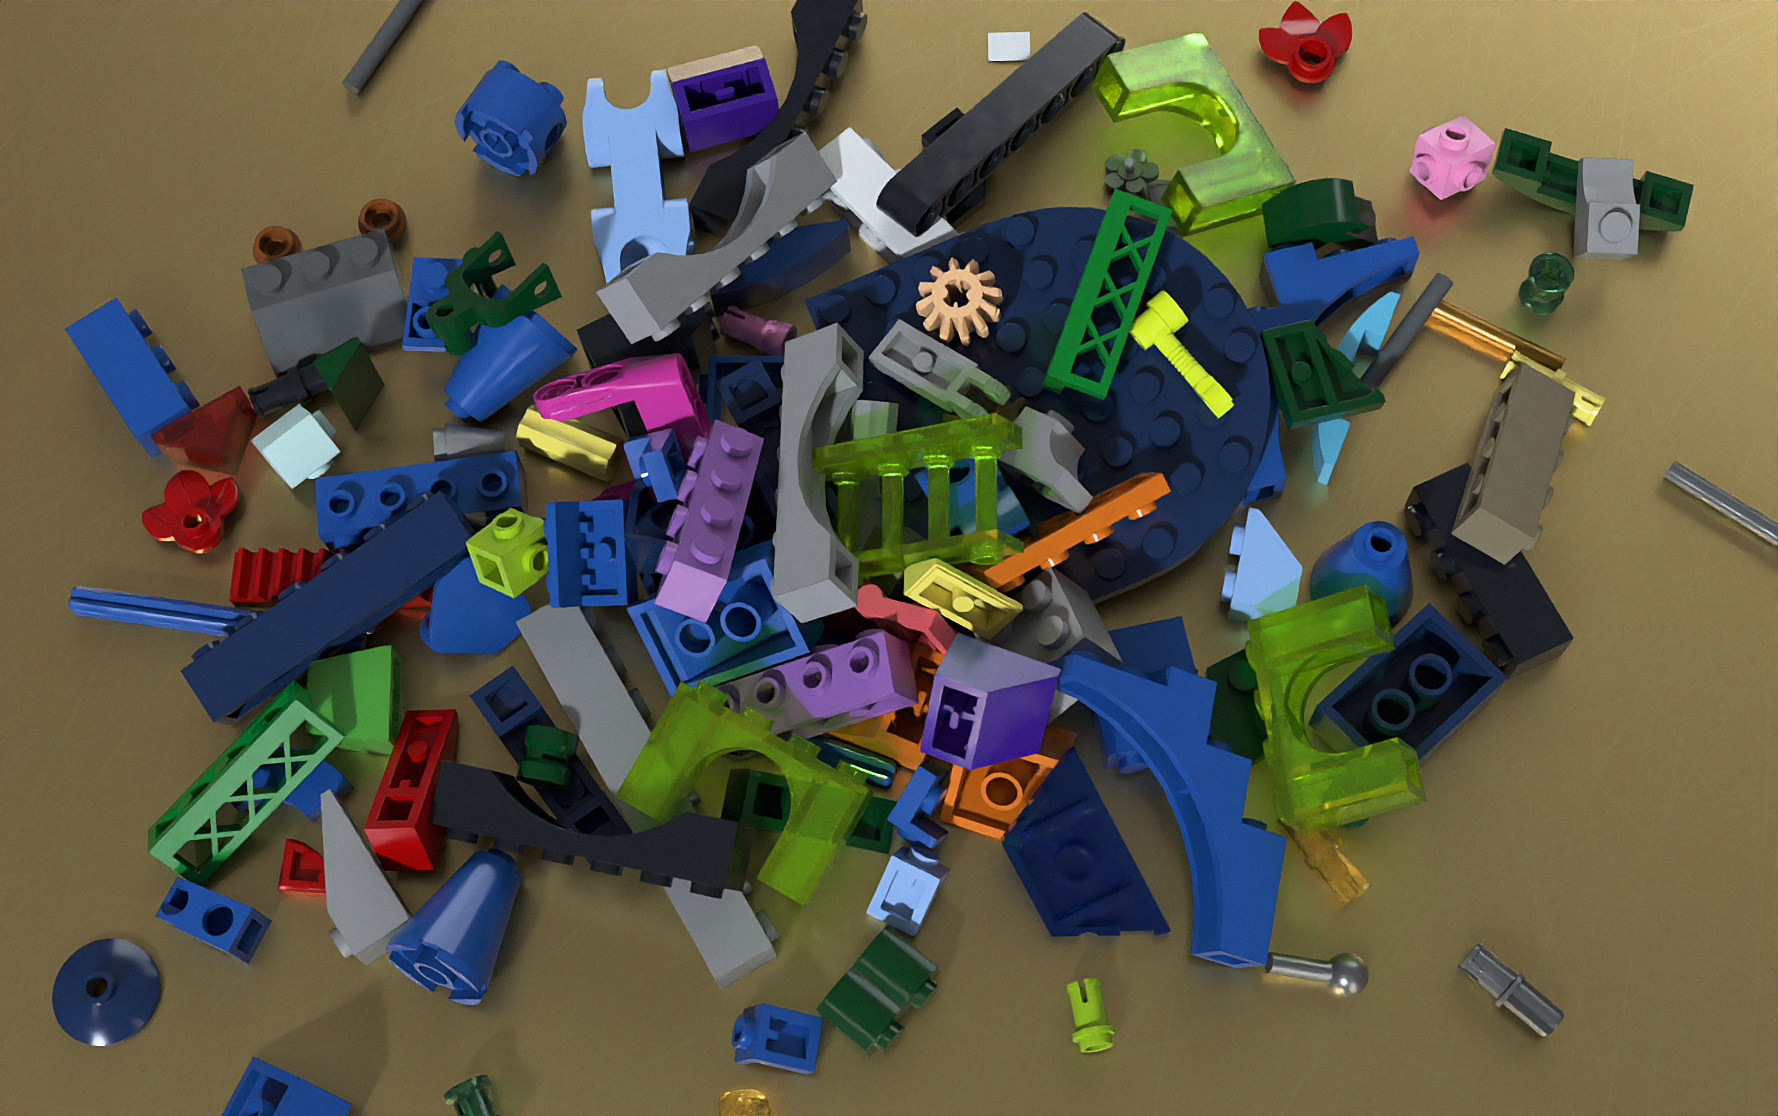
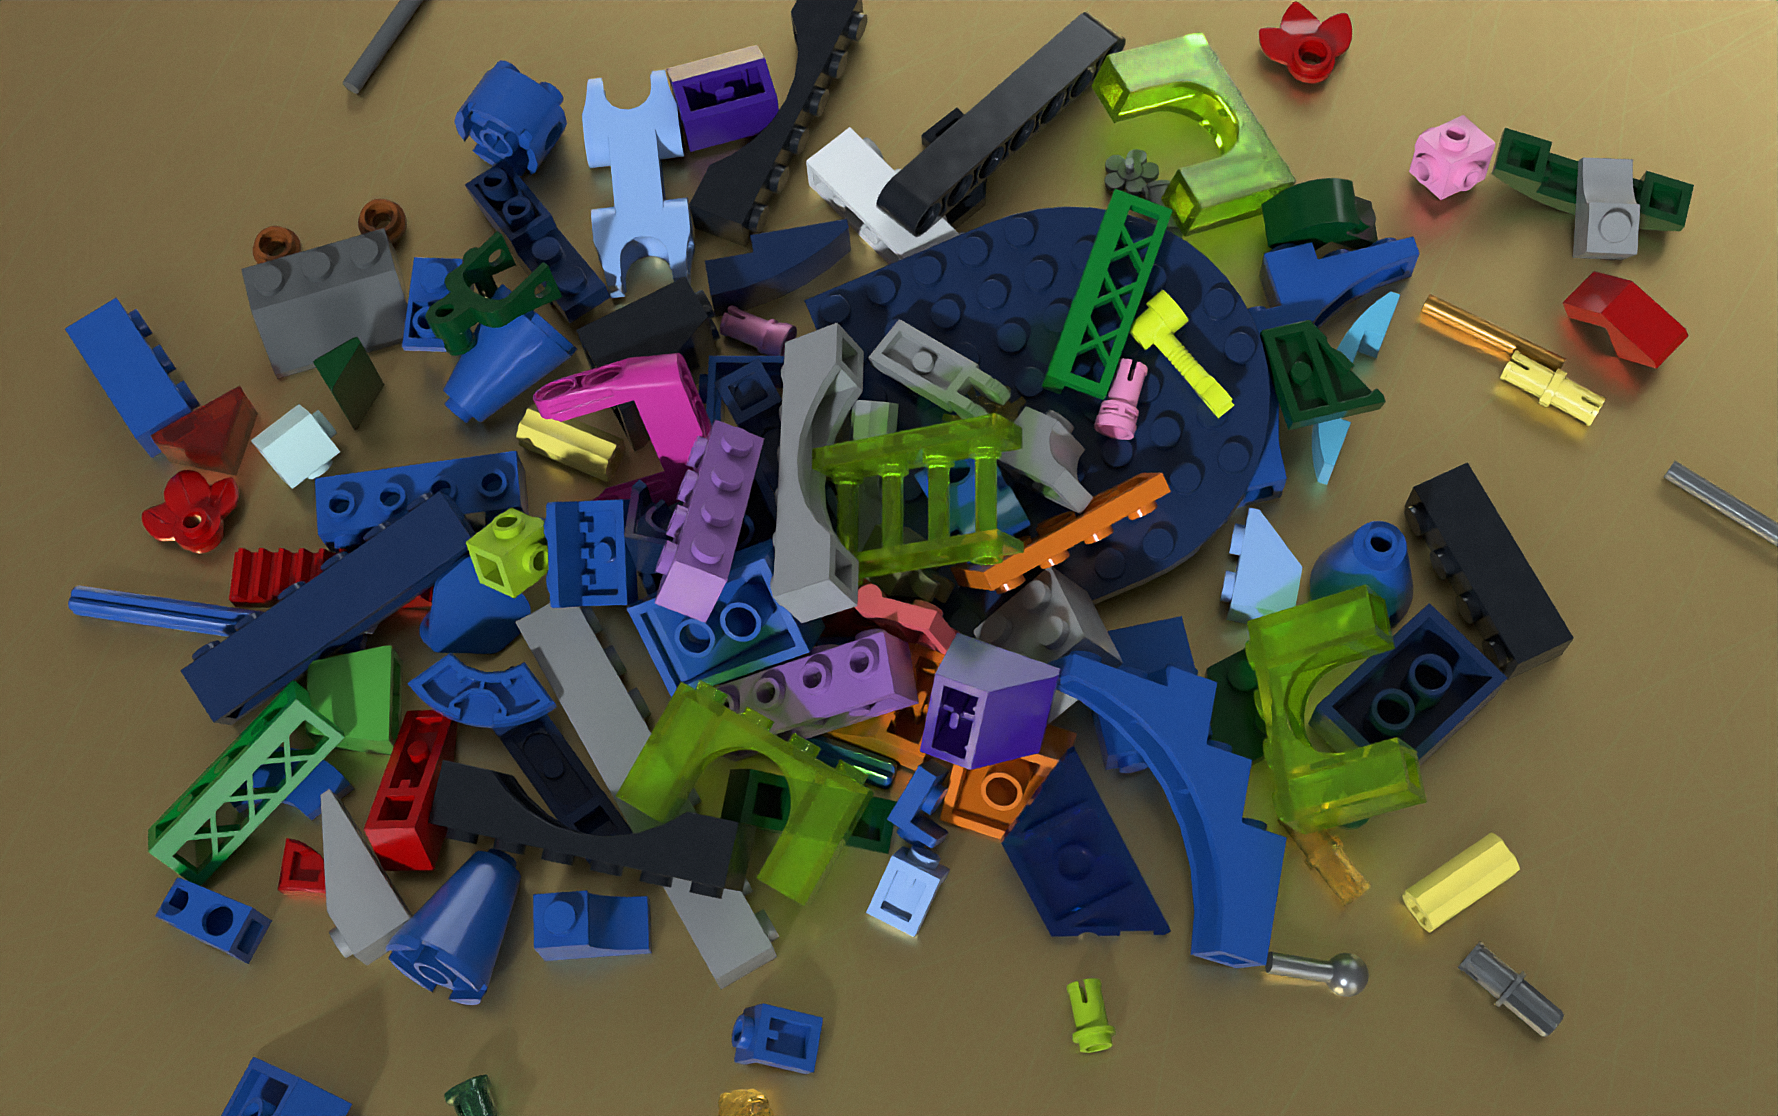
(124, 1007): dark blue dish -> none
(296, 386): black pin -> none
(465, 441): light grey cone -> none
(482, 697): none -> blue tile
(536, 239): none -> dark blue slope
(547, 757): dark green wheel -> none
(590, 925): none -> blue arch
(657, 462): blue bracket -> none
(663, 285): light grey arch -> none
(880, 992): dark green brick -> none
(959, 320): light nougat gear -> none
(959, 597): light yellow slope -> none
(1008, 46): white sticker -> none
(1119, 412): none -> bright pink pin
(1406, 331): dark grey bar -> none
(1460, 882): none -> light yellow axle
(1515, 465): dark tan brick -> none
(1546, 283): clear green bush -> none
(1634, 321): none -> red slope

